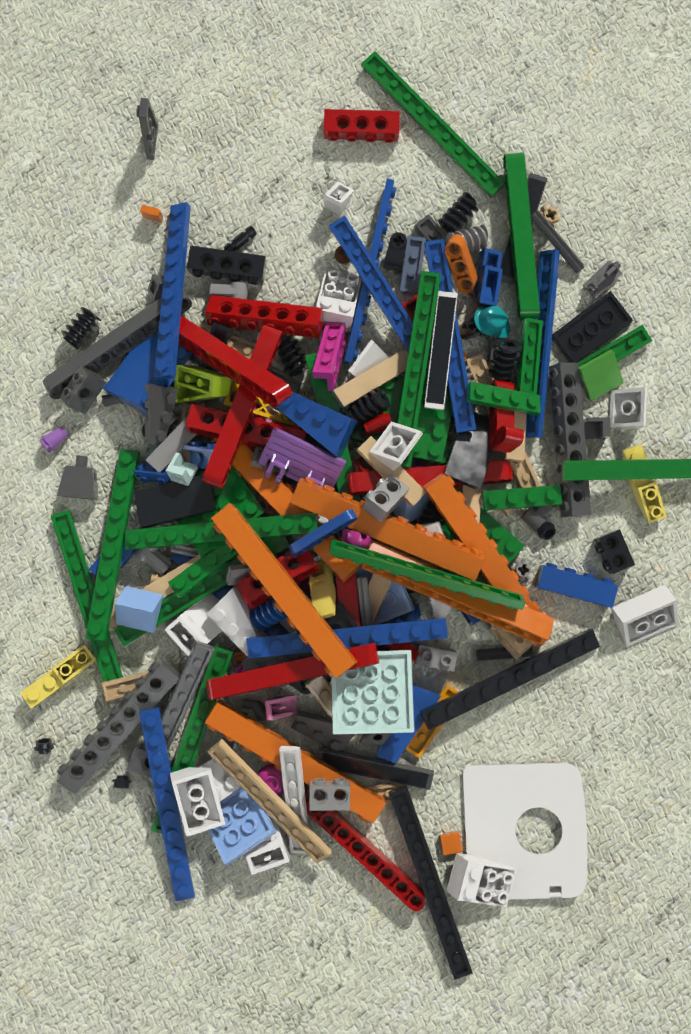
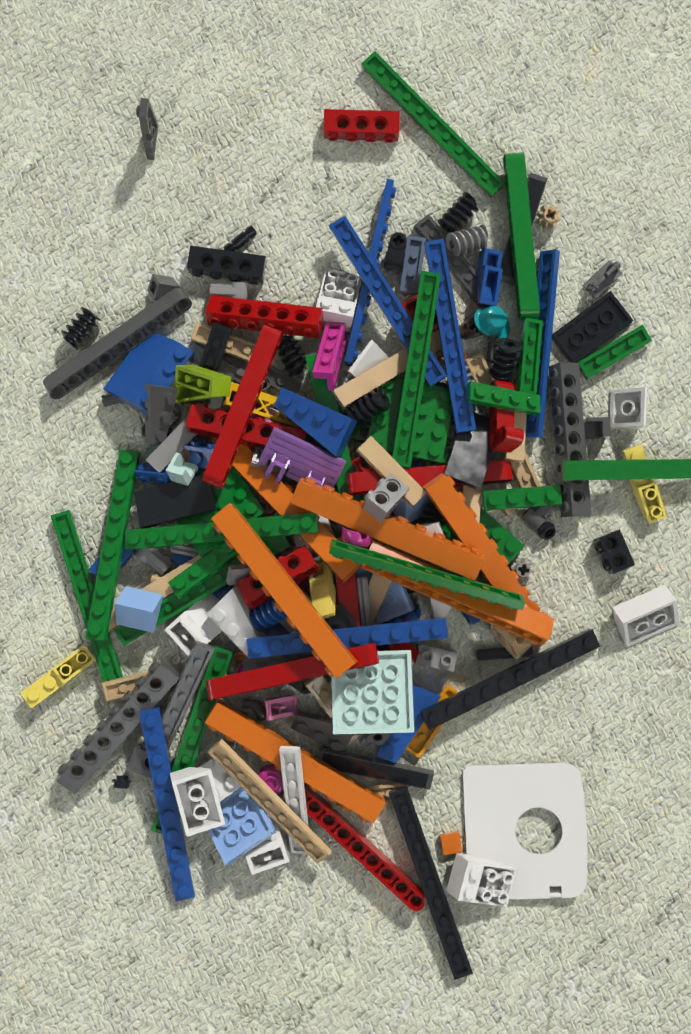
(44, 746): black plate -> none
(53, 439): medium lavender cone -> none
(79, 481): dark grey torso -> none
(82, 390): flat silver brick -> none
(151, 213): orange tile -> none
(172, 292): blue plate -> none
(233, 364): red beam -> none
(323, 532): blue beam -> none
(329, 801): light grey brick -> none
(337, 198): white slope -> none
(340, 259): reddish brown plate -> none
(378, 423): red cone -> none
(395, 444): white slope -> none
(440, 350): black tile -> none
(462, 255): orange beam -> none
(557, 241): dark grey axle -> none
(576, 586): blue brick -> none
(600, 375): bright green tile -> none

